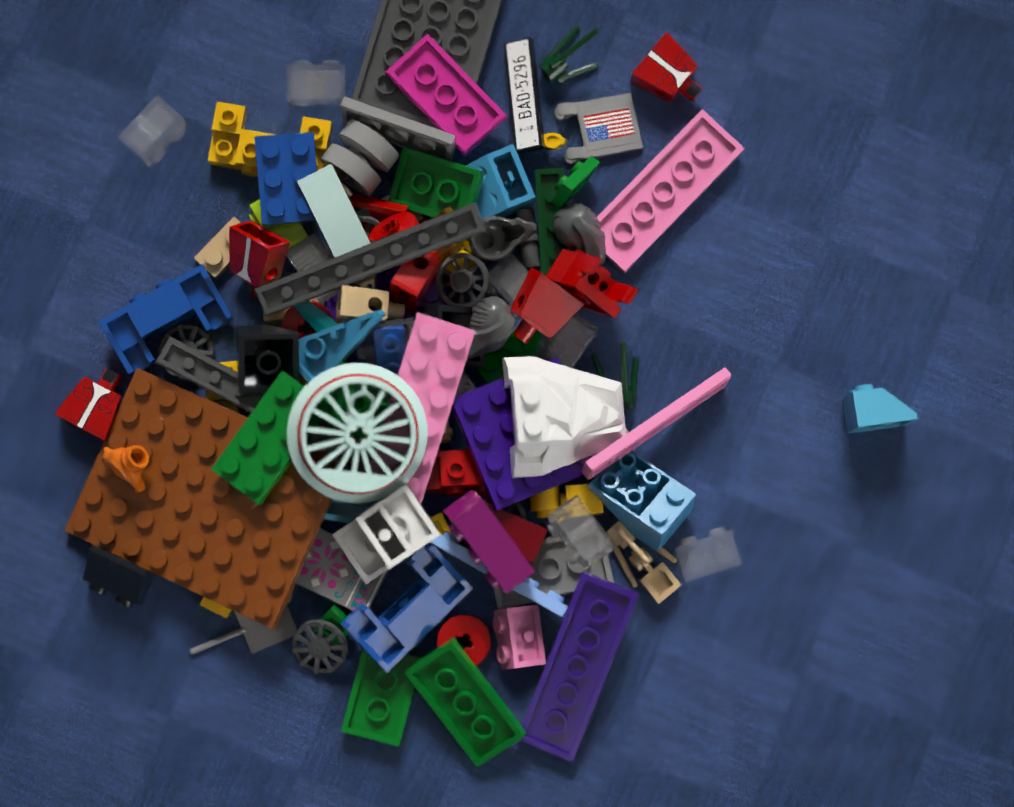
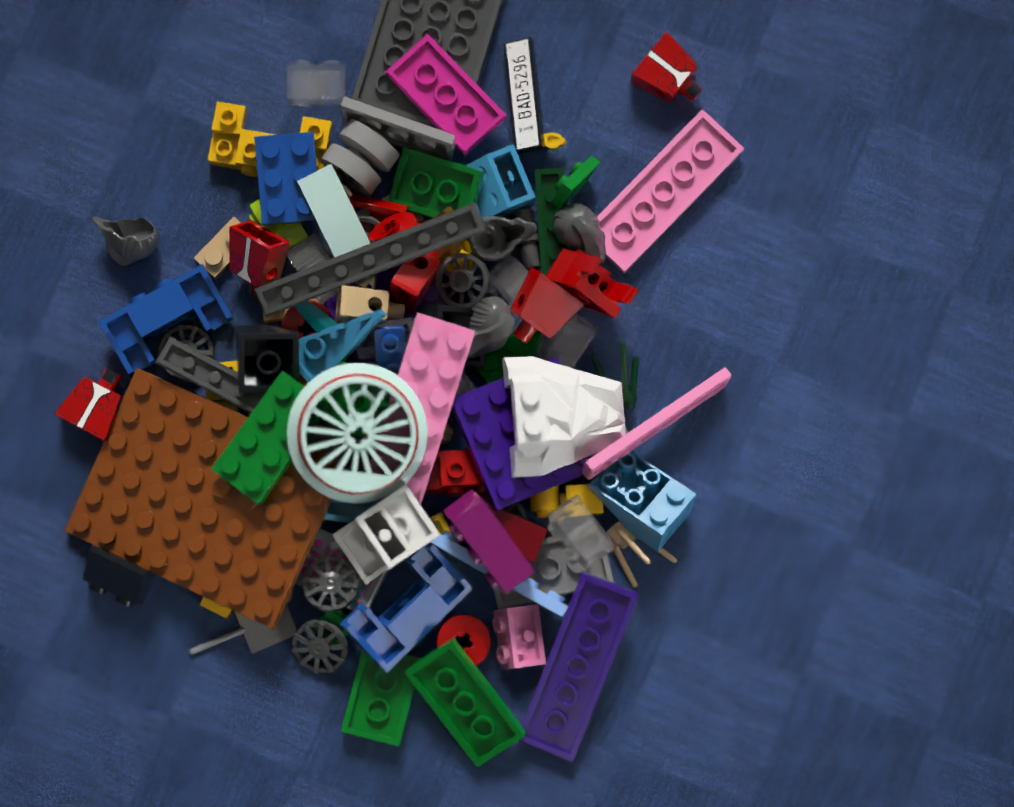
(127, 464): orange animal -> none
(128, 238): none -> dark grey hair
(153, 131): clear brick -> none
(330, 584): none -> dark grey wheel
(555, 65): dark green plant -> none
(605, 126): light grey flag -> none
(658, 581): tan plate -> none
(707, 555): clear bracket -> none
(874, 410): medium azure slope -> none

